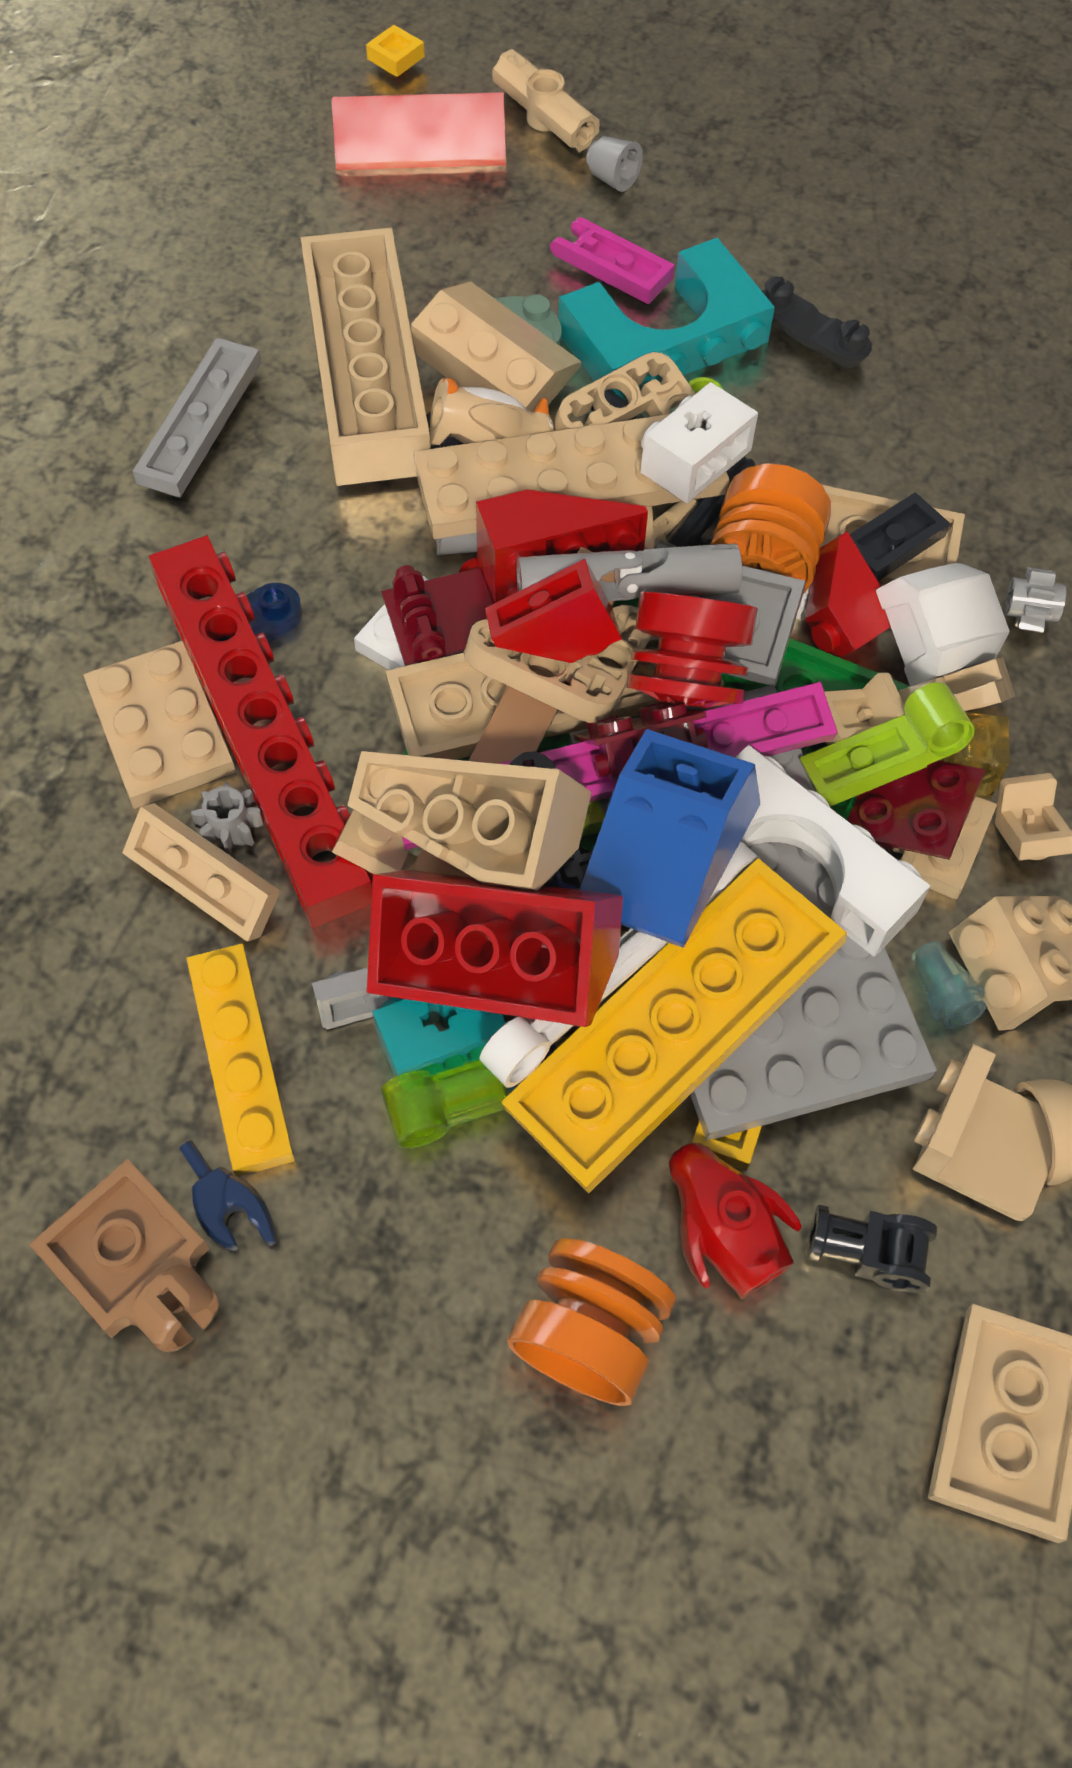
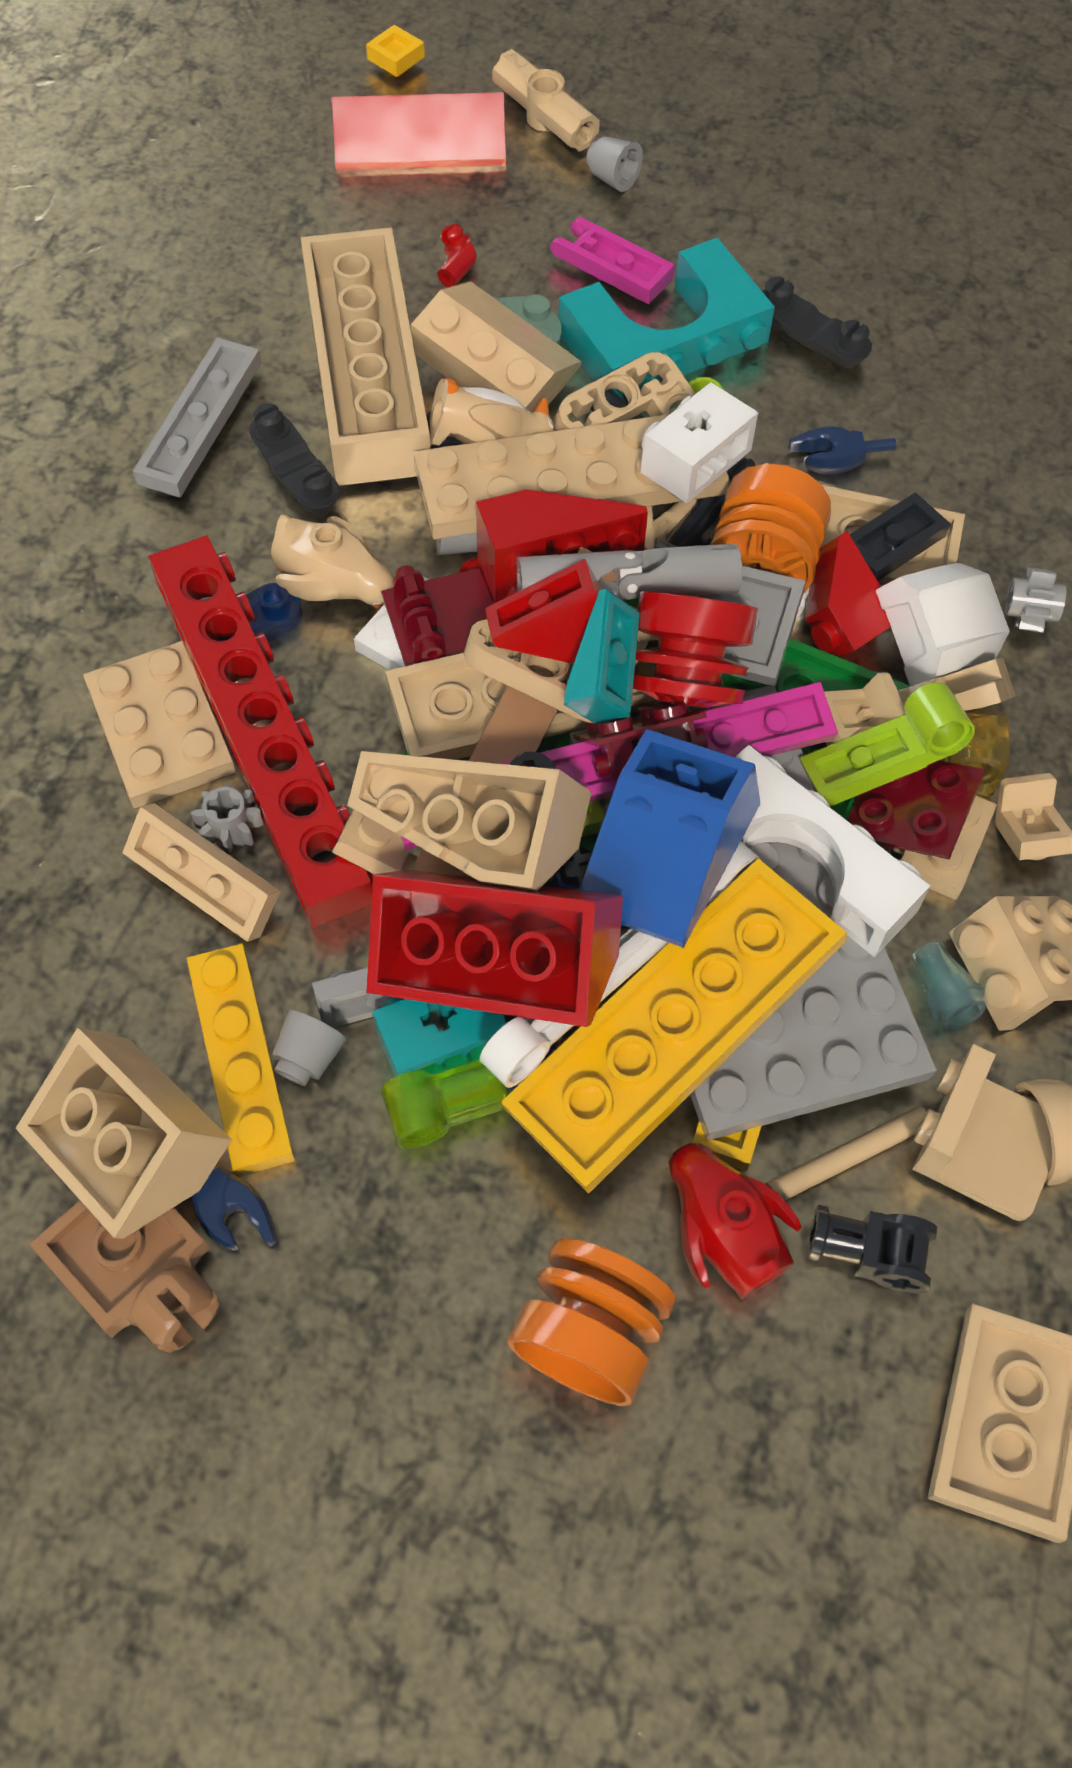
(120, 1132): none -> tan slope
(293, 460): none -> black piece
(305, 1047): none -> light grey hat
(327, 562): none -> tan animal
(460, 255): none -> red arm
(605, 662): none -> teal slope
(841, 449): none -> dark blue hand
(848, 1154): none -> tan piece

